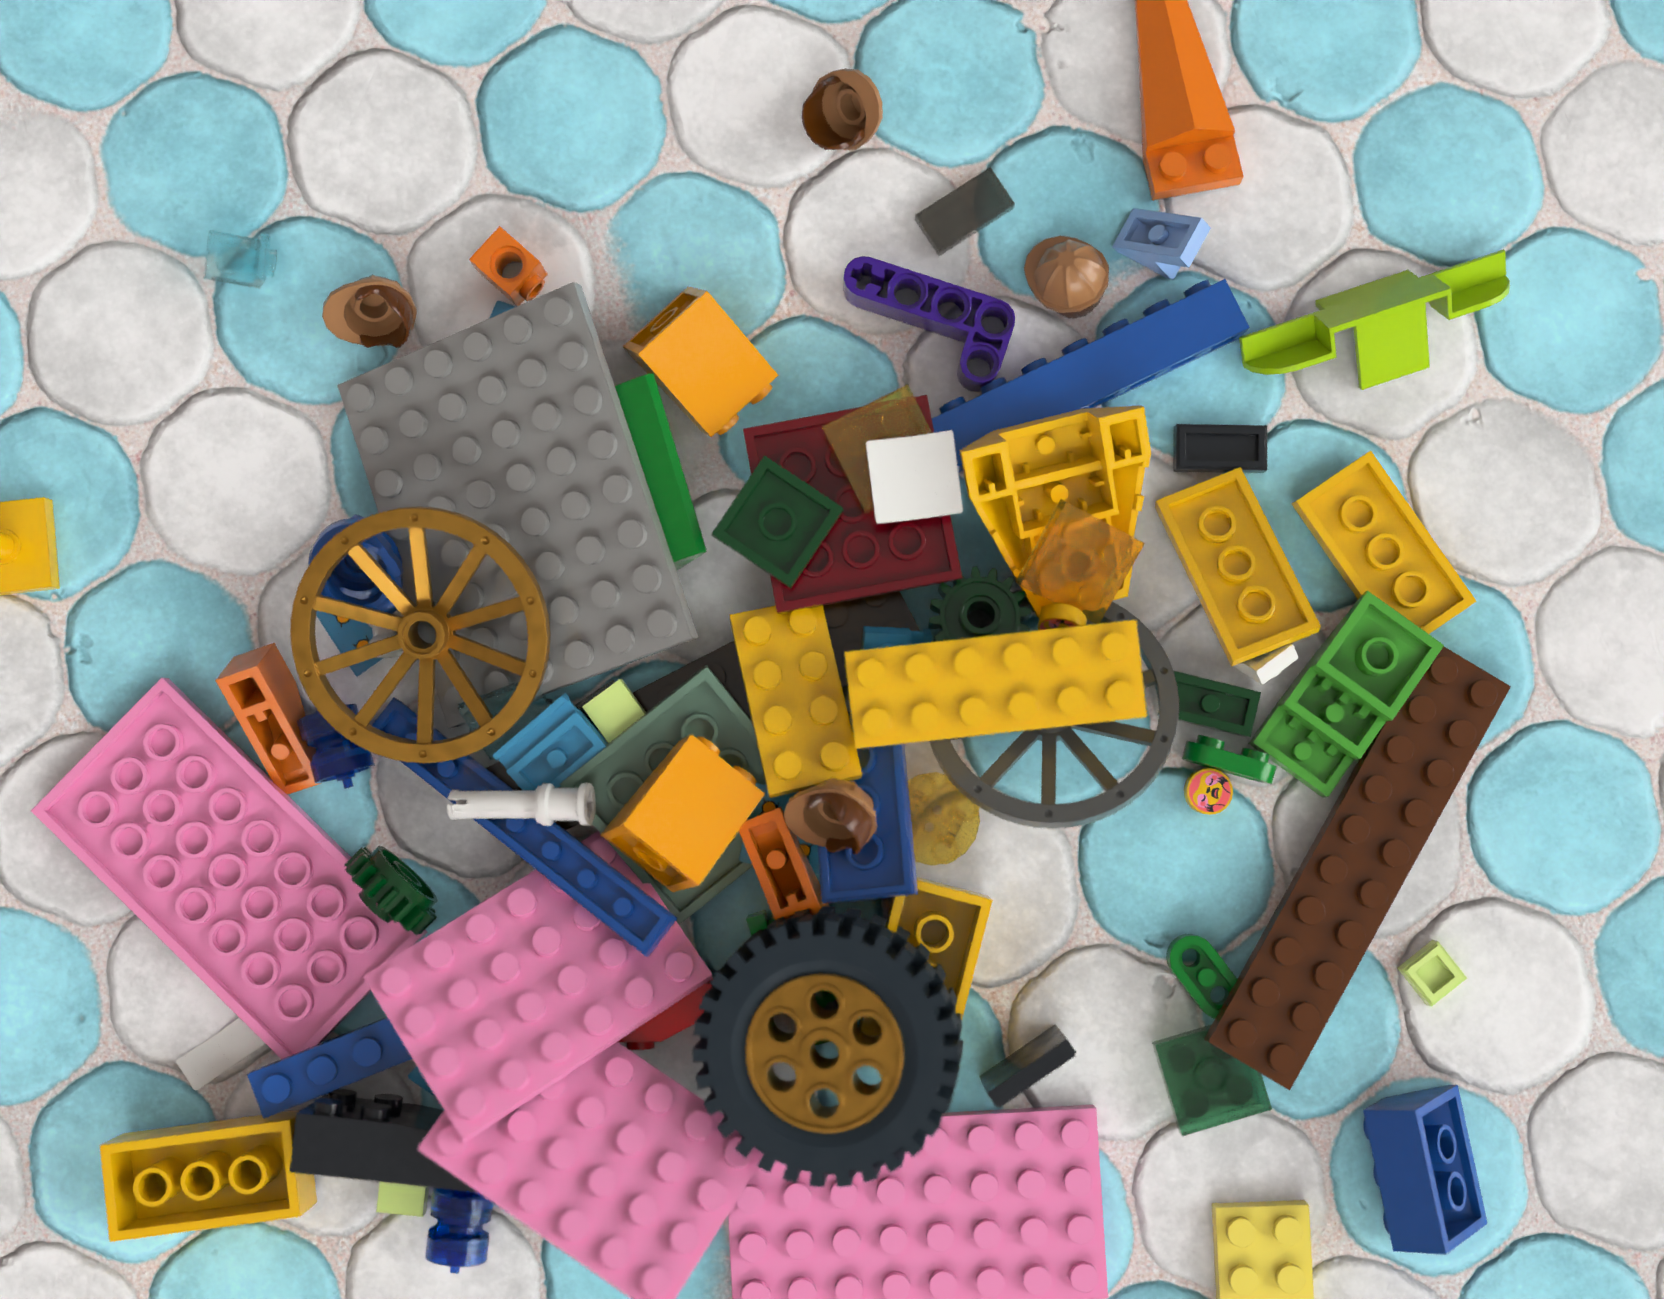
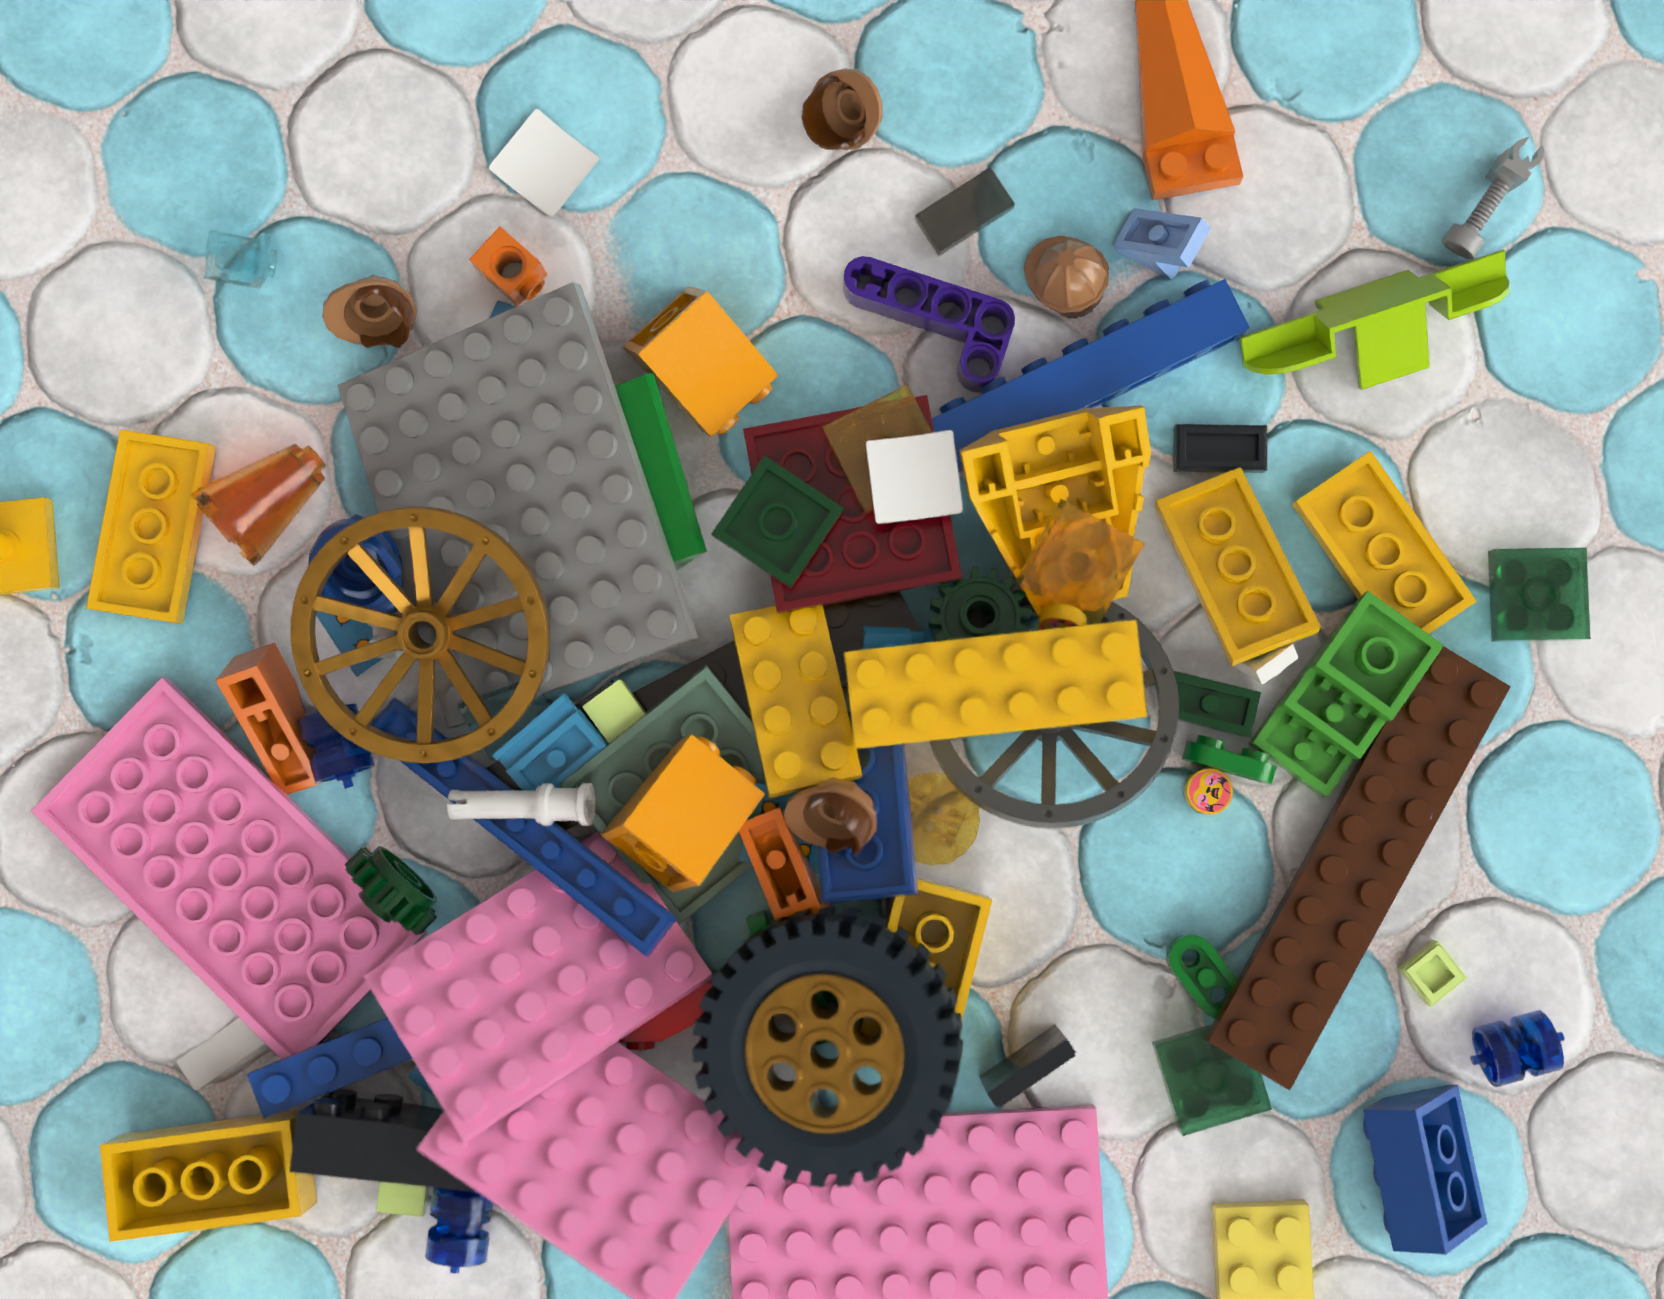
(150, 527): none -> yellow plate
(261, 498): none -> clear orange cone
(543, 163): none -> white sticker
(1506, 175): none -> light grey bar
(1523, 1046): none -> clear blue wheel
(1539, 594): none -> clear green plate

